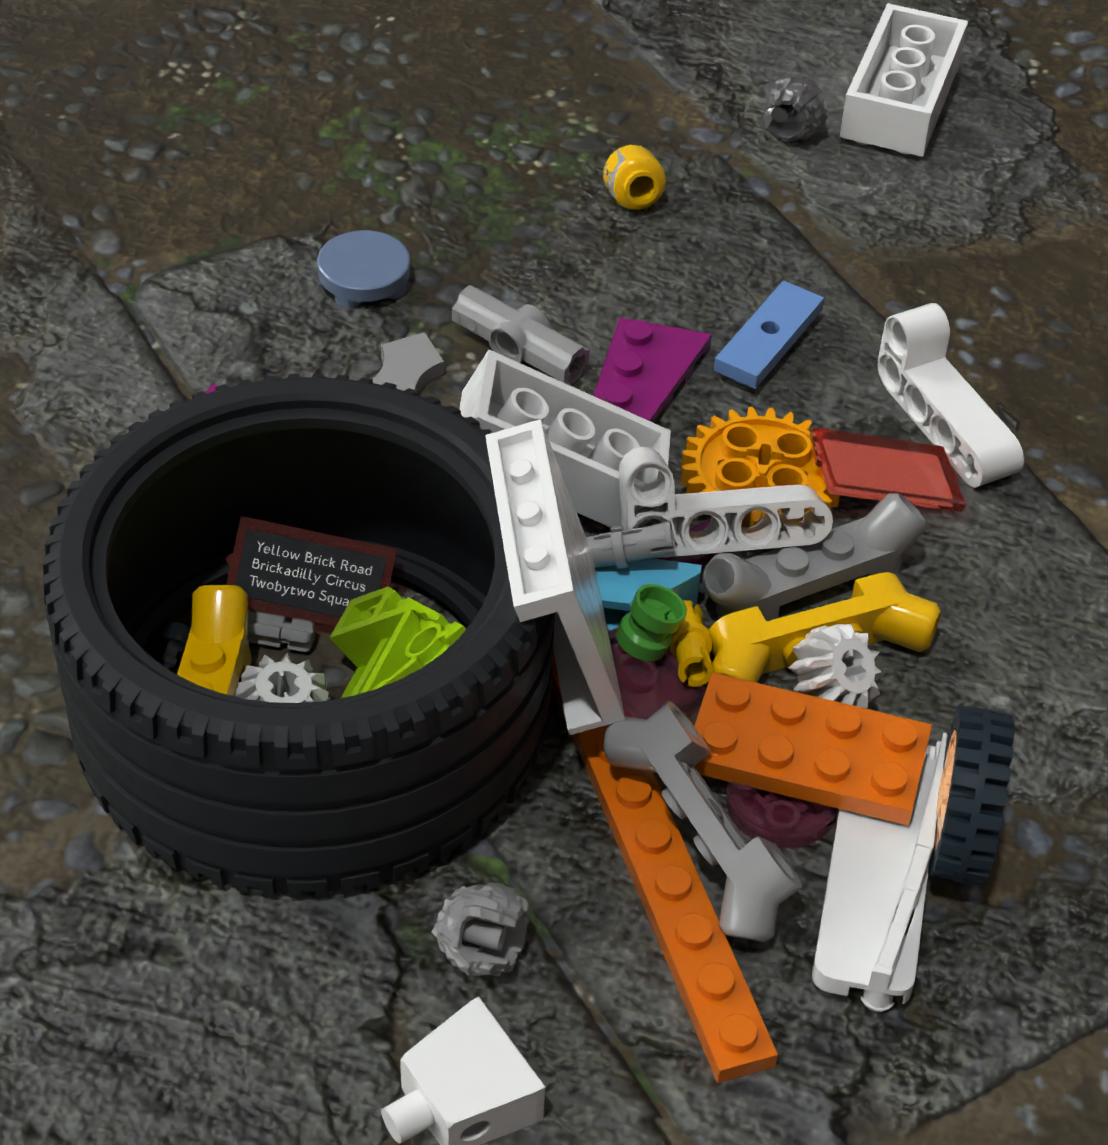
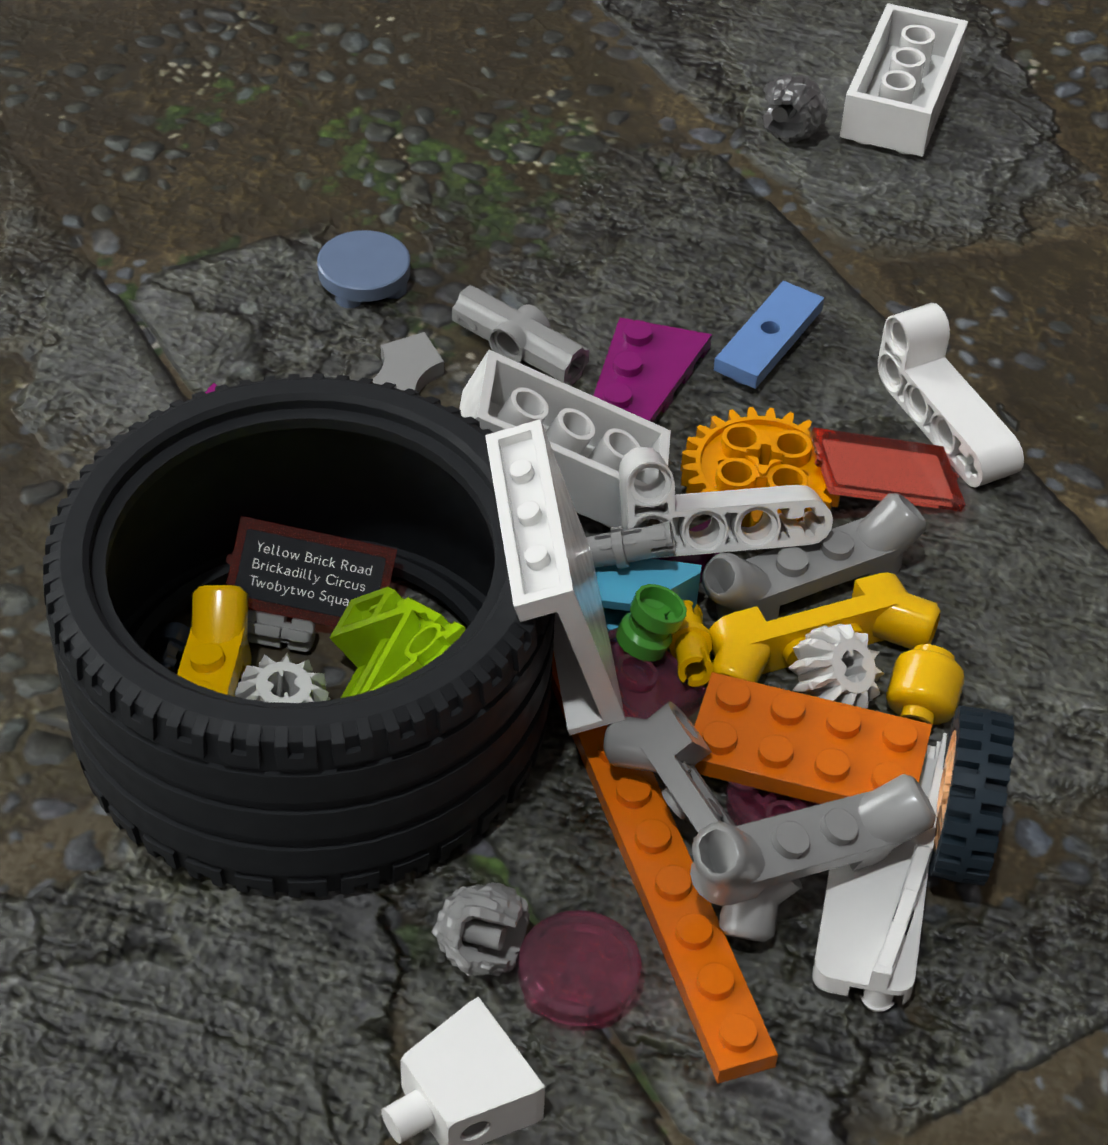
(579, 969): none -> clear pink tile
(634, 177): yellow head -> none
(857, 830): none -> light grey plate
(925, 685): none -> yellow head

